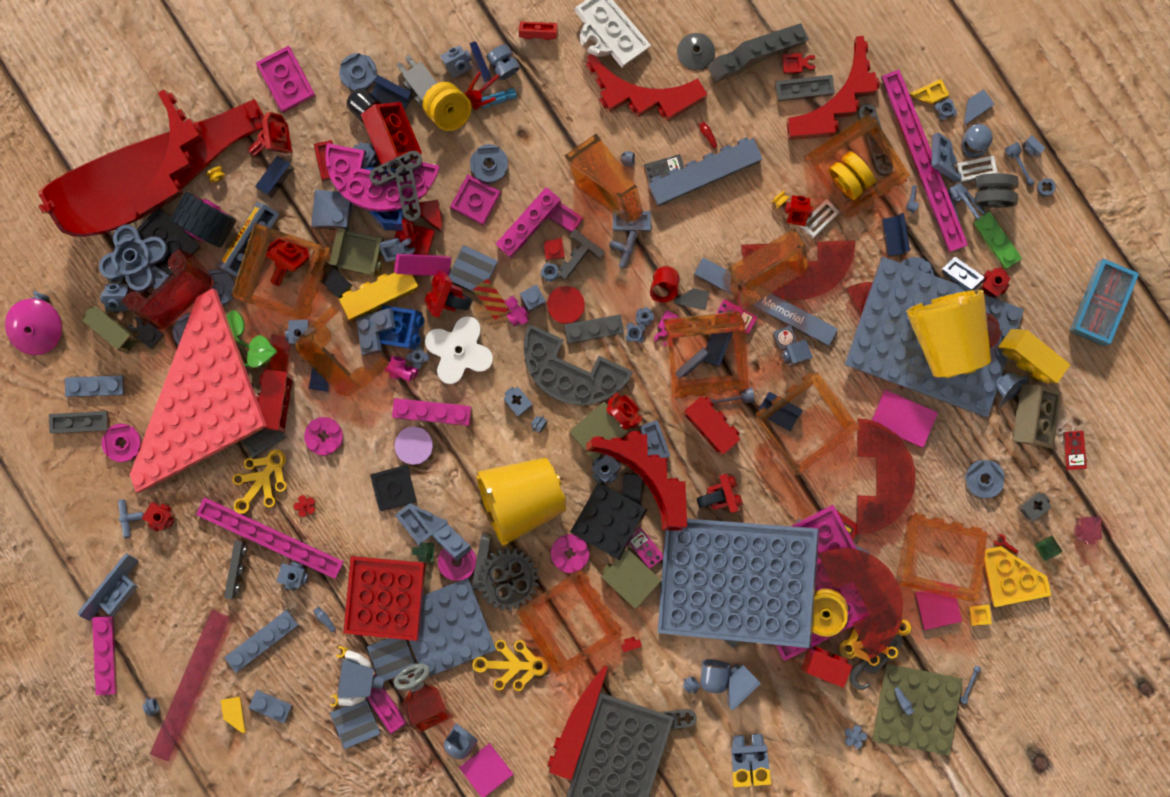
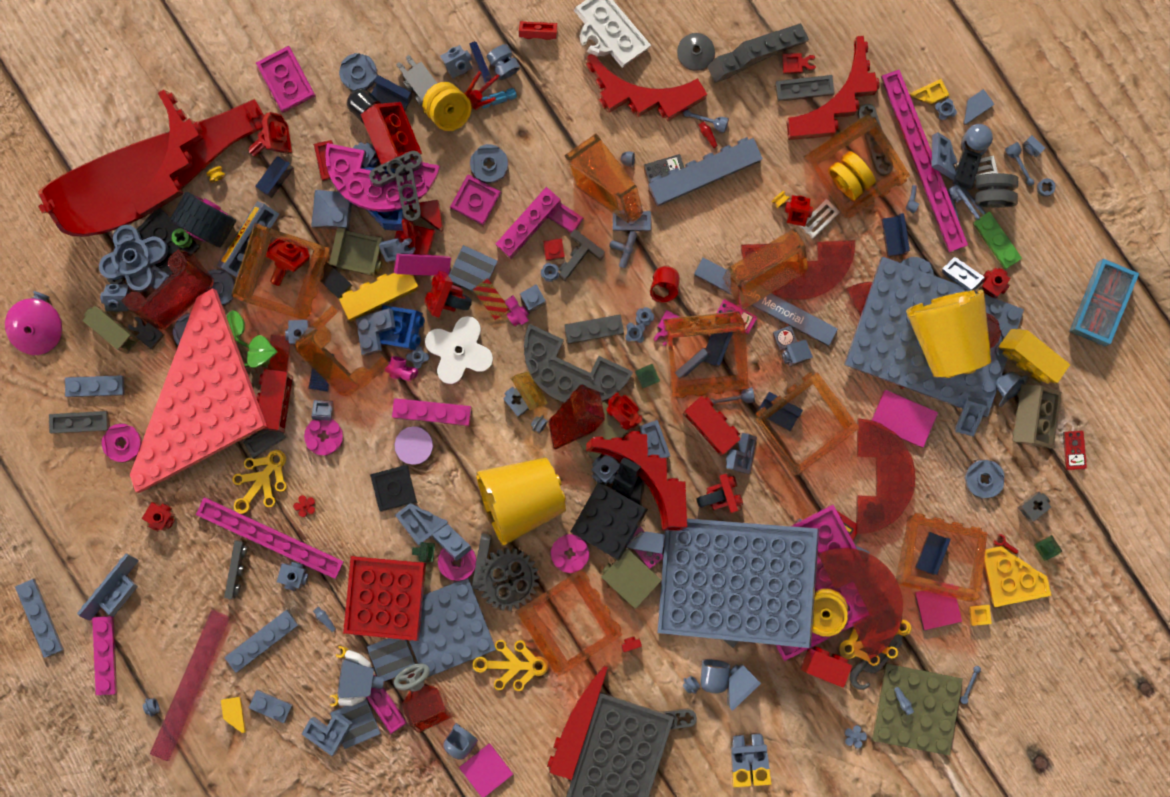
(39, 618): none -> sand blue plate
(125, 518): sand blue piece -> none
(181, 232): none -> bright green bush
(322, 410): none -> sand blue tile
(328, 737): none -> sand blue plate
(529, 390): none -> clear yellow tile
(565, 304): red tile -> none
(576, 417): none -> clear red slope
(626, 477): none -> black slope
(647, 376): none -> clear green plate
(648, 542): none -> sand blue tile
(694, 298): dark grey sticker -> none
(720, 123): none -> sand blue hinge
(742, 460): none -> sand blue plate
(932, 553): none -> dark blue panel
(967, 169): none -> black plate
(971, 416): none -> sand blue plate
(1088, 529): clear pink brick -> none

